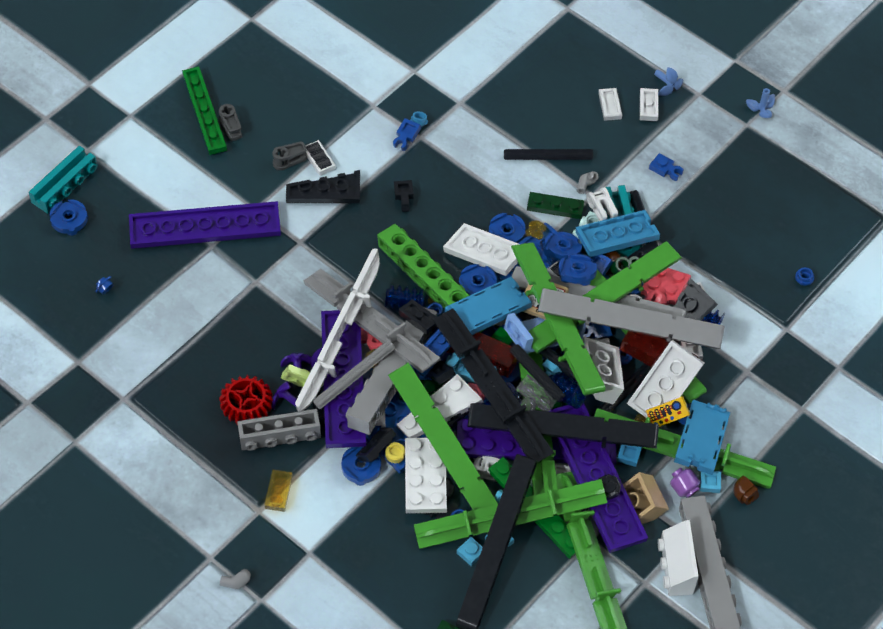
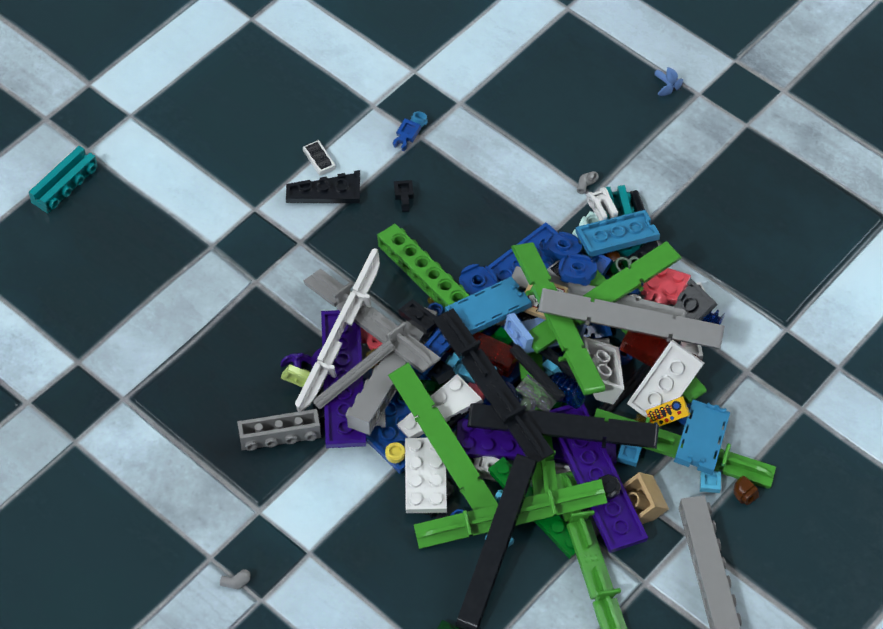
(72, 225): blue plate -> none
(104, 285): blue plate -> none
(204, 110): green plate -> none
(204, 224): dark purple plate -> none
(230, 122): dark grey piece -> none
(243, 395): red gear -> none
(278, 490): clear yellow plate -> none
(283, 393): dark purple plant -> none
(289, 154): dark grey piece -> none
(356, 474): blue plate -> none
(376, 444): black plate -> none
(403, 297): clear blue piece -> none
(470, 551): medium azure plate -> none
(482, 249): white plate -> none
(506, 221): blue plate -> none
(536, 225): clear yellow plate -> none
(548, 154): black axle -> none
(555, 205): dark green plate -> none
(610, 104): white tile -> none
(648, 104): white plate -> none
(663, 165): blue plate -> none
(678, 559): white slope -> none
(685, 482): medium lavender head -> none
(767, 101): medium blue plant -> none
(804, 272): blue plate -> none

